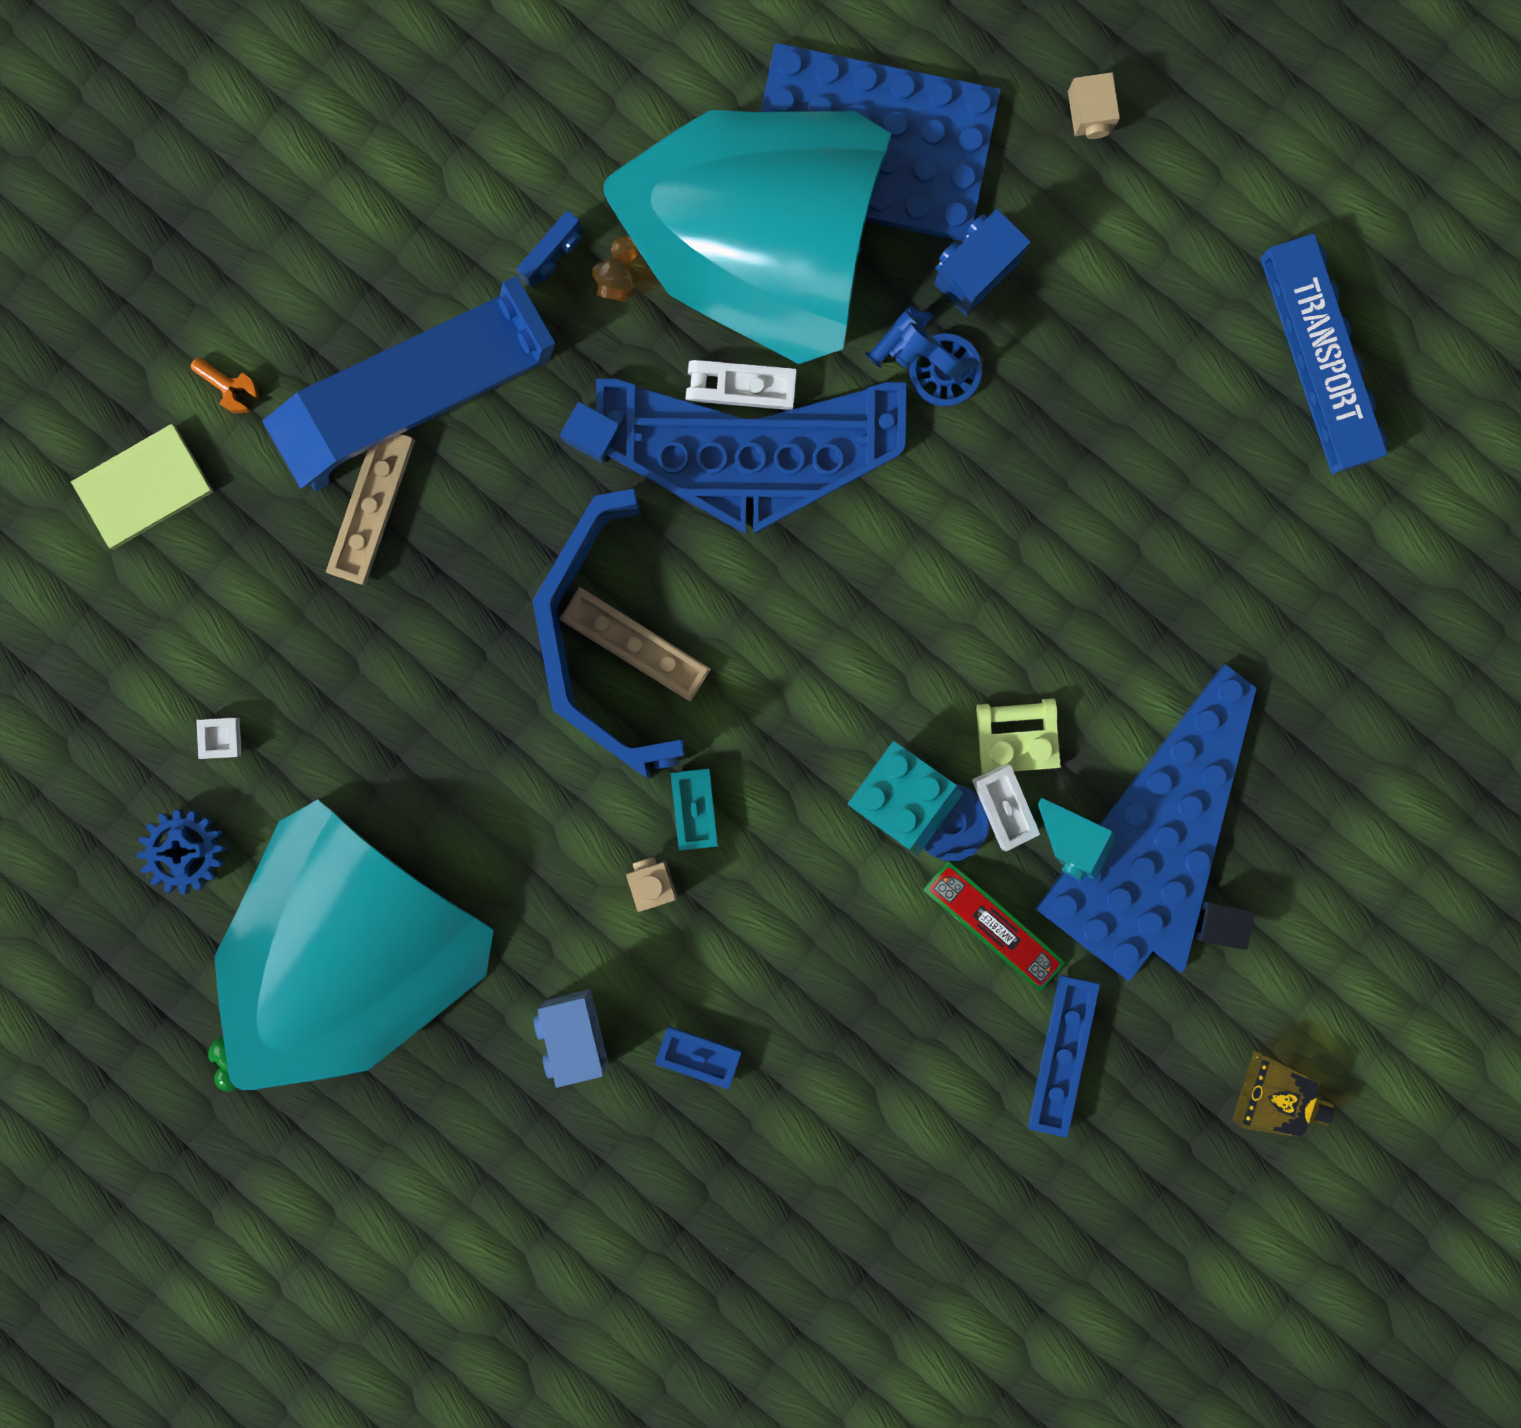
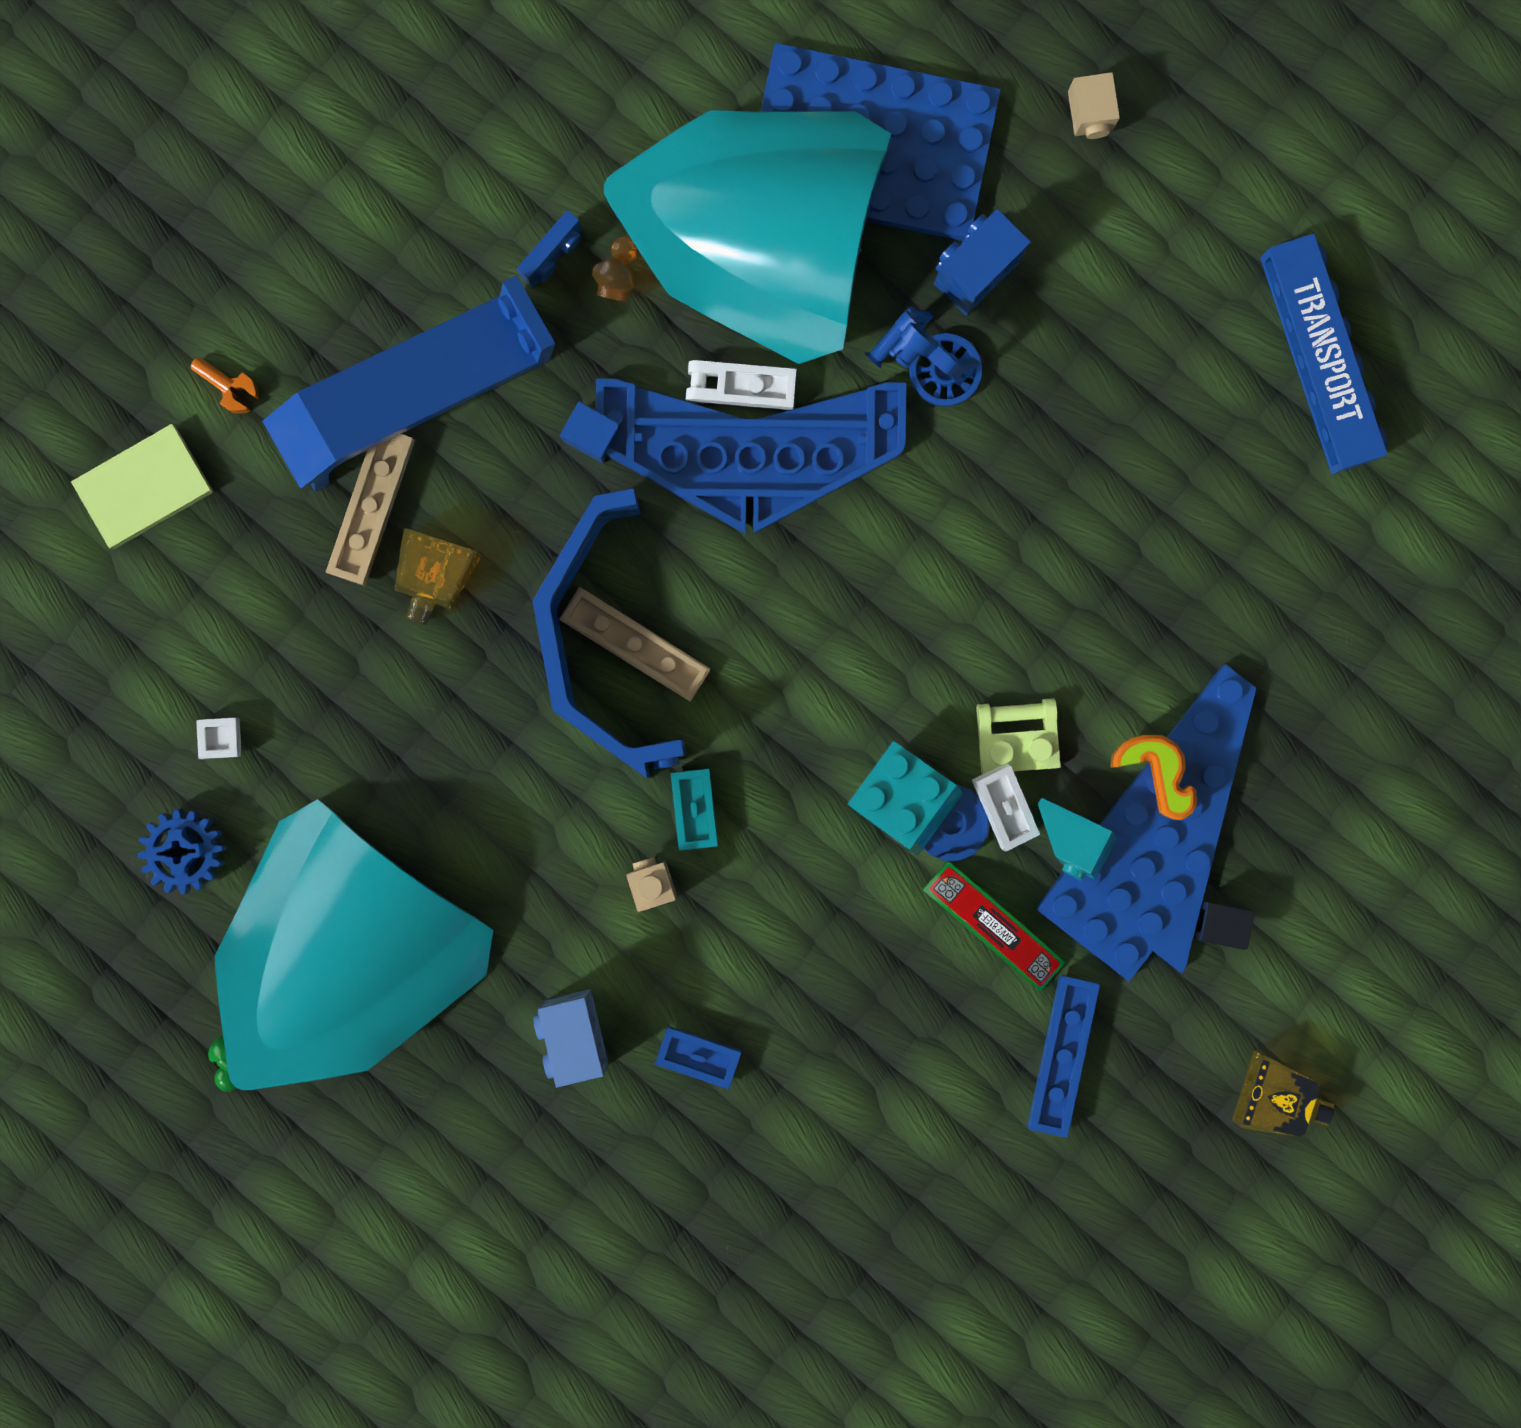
(432, 573): none -> clear yellow torso
(1167, 770): none -> animal

